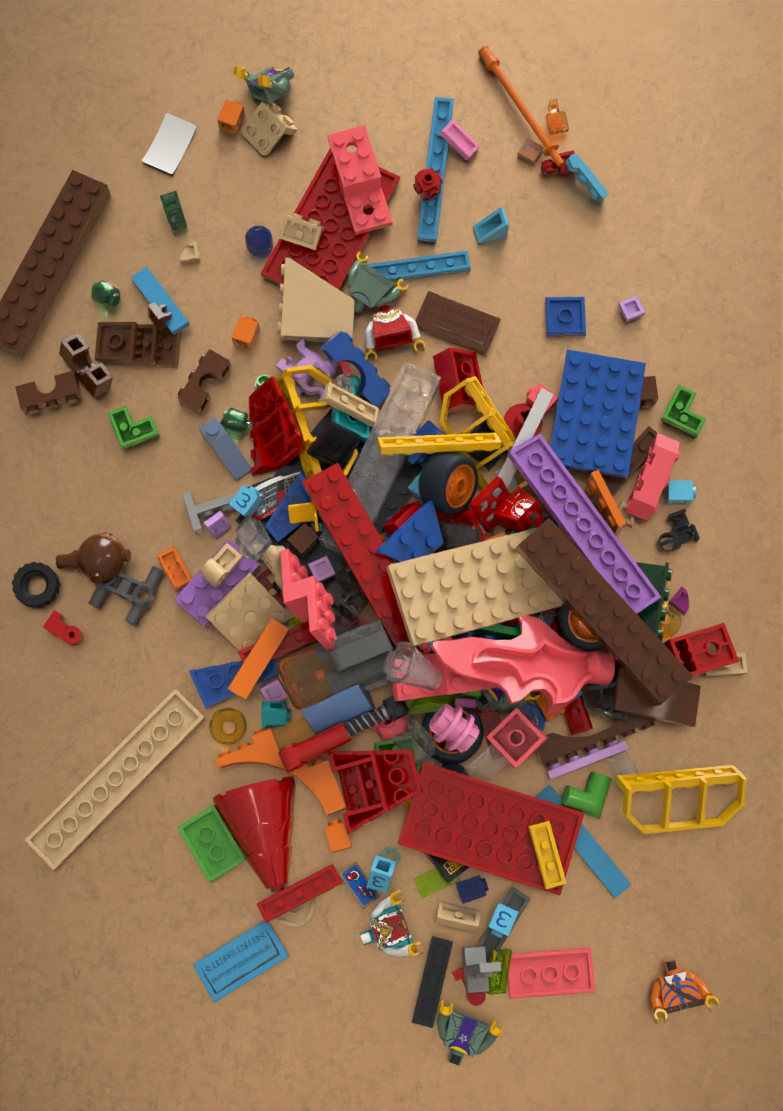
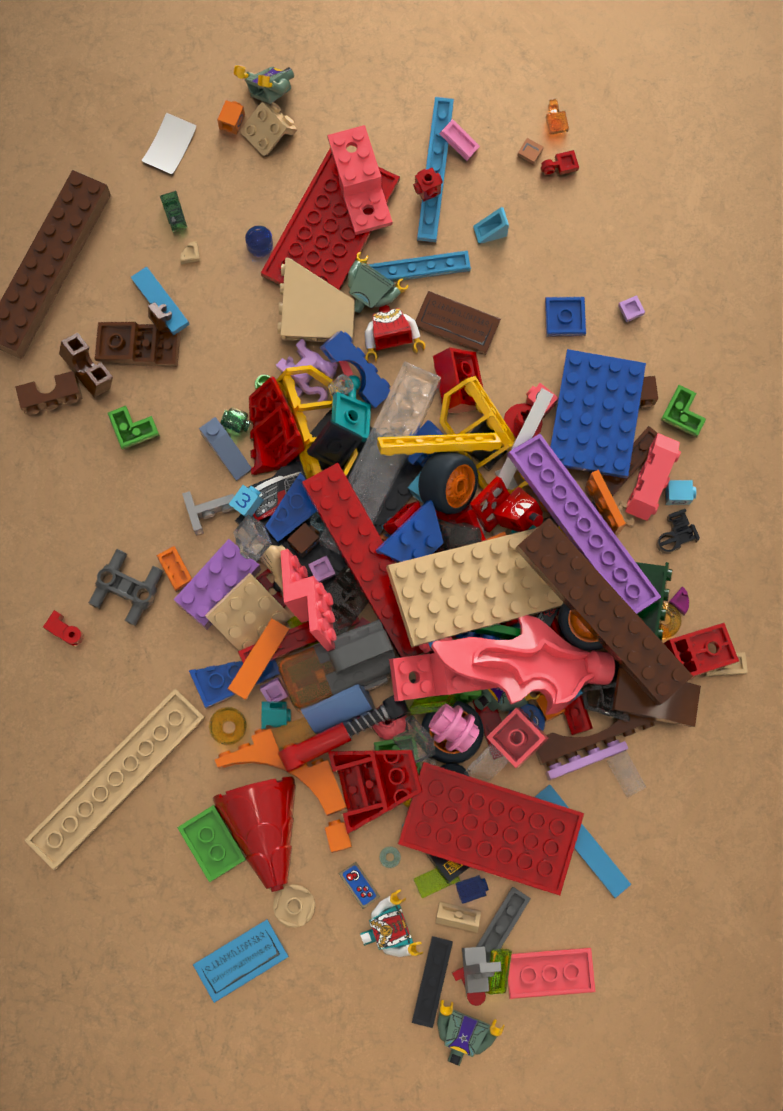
(28, 571): black tyre -> none
(98, 558): reddish brown piece -> none
(105, 294): clear green head -> none
(210, 367): reddish brown arch -> none
(217, 524): lavender plate -> none
(221, 565): tan plate -> none
(245, 332): orange brick -> none
(299, 893): red tile -> none
(301, 231): tan bracket -> none
(303, 513): yellow bracket -> none
(350, 404): tan tile -> none
(381, 874): medium azure brick -> none
(411, 668): clear cone -> none
(465, 702): magenta tile -> none
(492, 64): orange bar -> none
(502, 920): medium azure brick -> none
(547, 855): yellow tile -> none
(586, 177): medium azure hinge -> none
(592, 799): bright green brick -> none
(678, 992): torso -> none
(685, 778): yellow plate -> none

